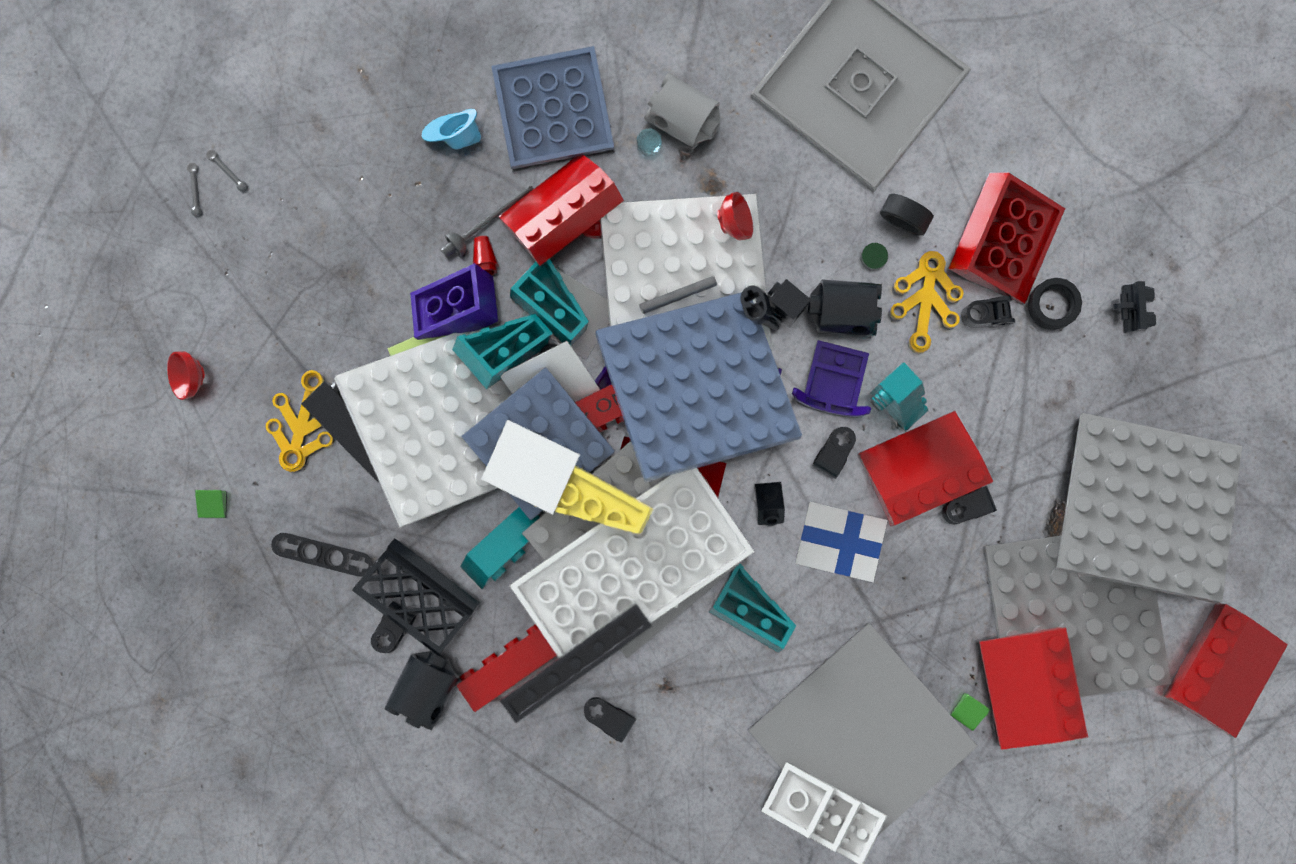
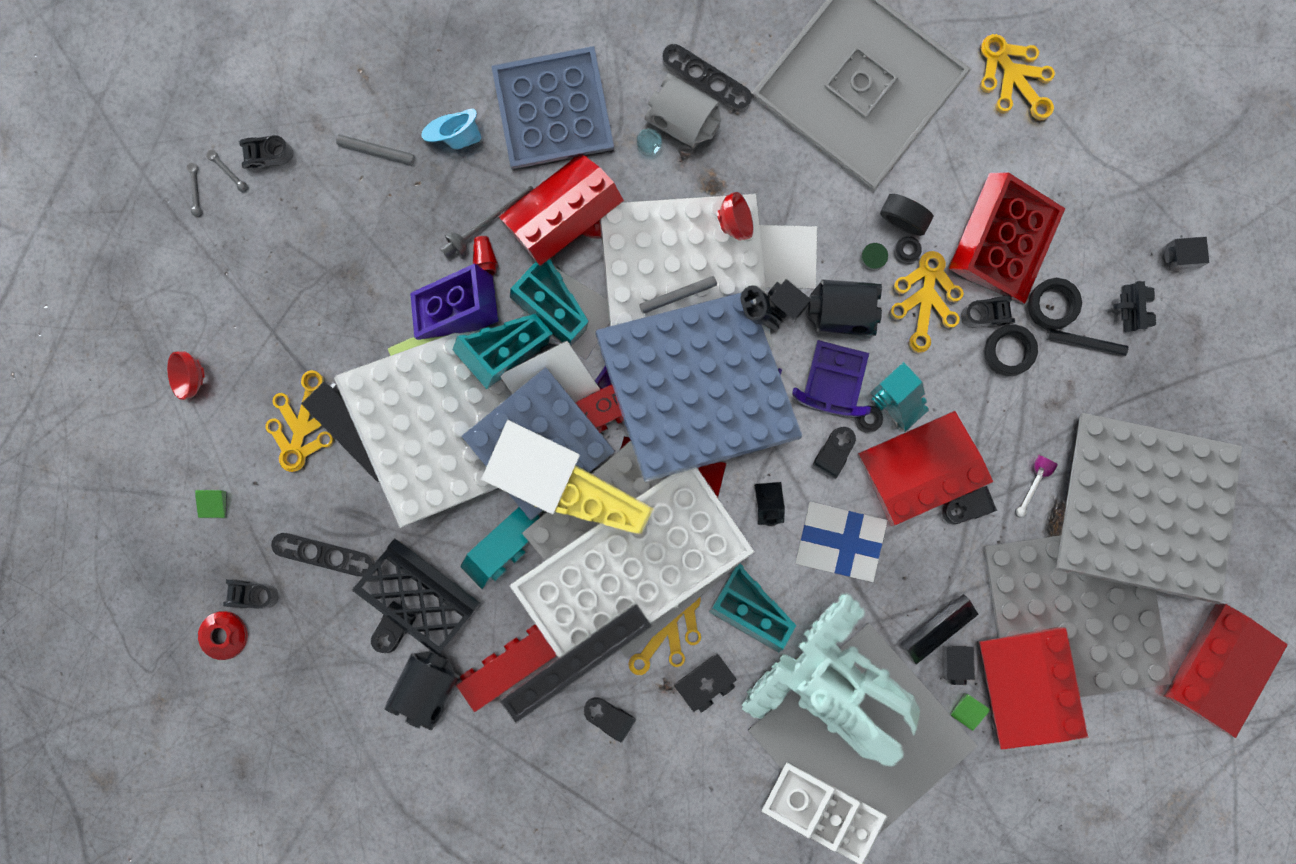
(236, 635): none -> red piece
(245, 595): none -> black piece
(259, 152): none -> black piece
(375, 149): none -> flat silver bar
(674, 642): none -> yellow plant
(690, 684): none -> black brick
(709, 74): none -> black beam
(789, 255): none -> white sticker
(835, 686): none -> light aqua piece
(878, 420): none -> black plate
(911, 242): none -> black plate
(939, 629): none -> black plate
(958, 664): none -> black brick
(1015, 74): none -> yellow plant
(1031, 348): none -> black tyre
(1044, 468): none -> hinge
(1087, 342): none -> black bar
(1187, 253): none -> black brick

